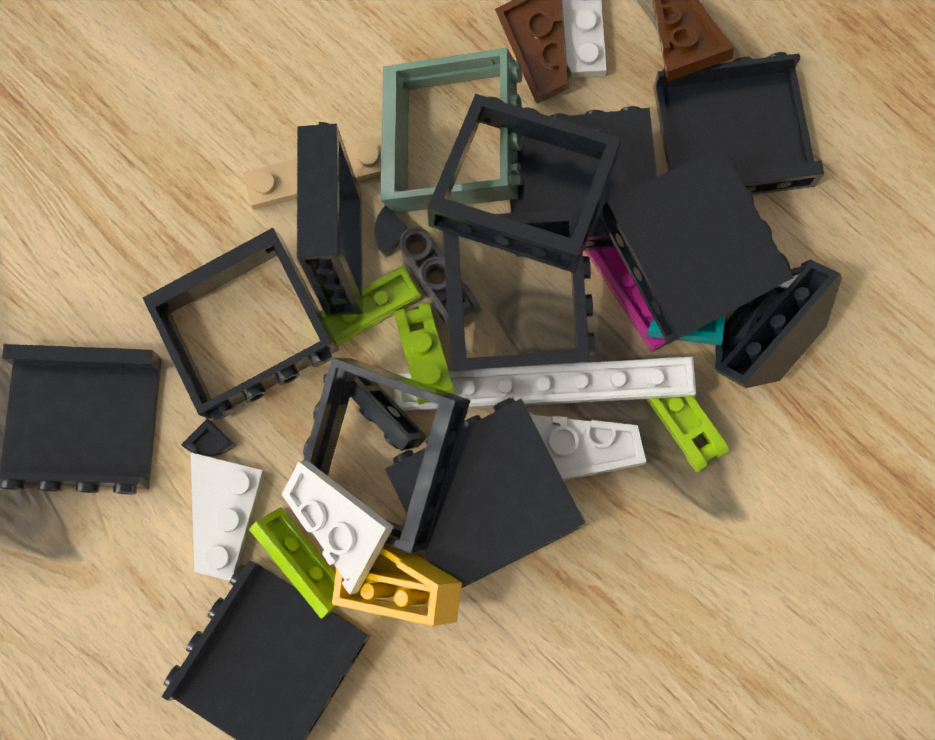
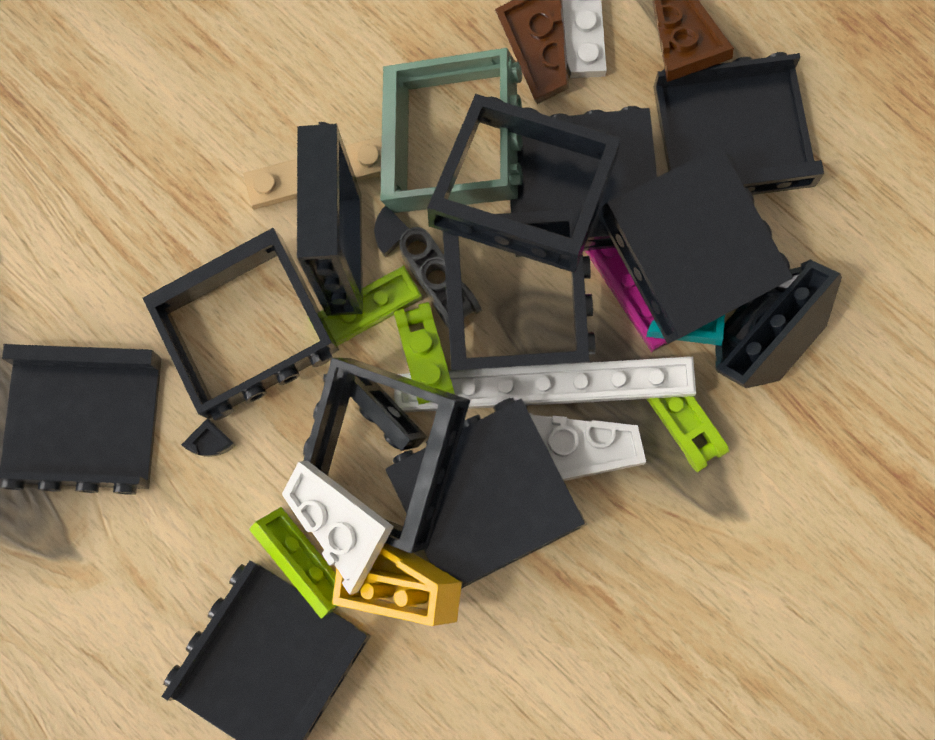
(222, 513): white wing -> none

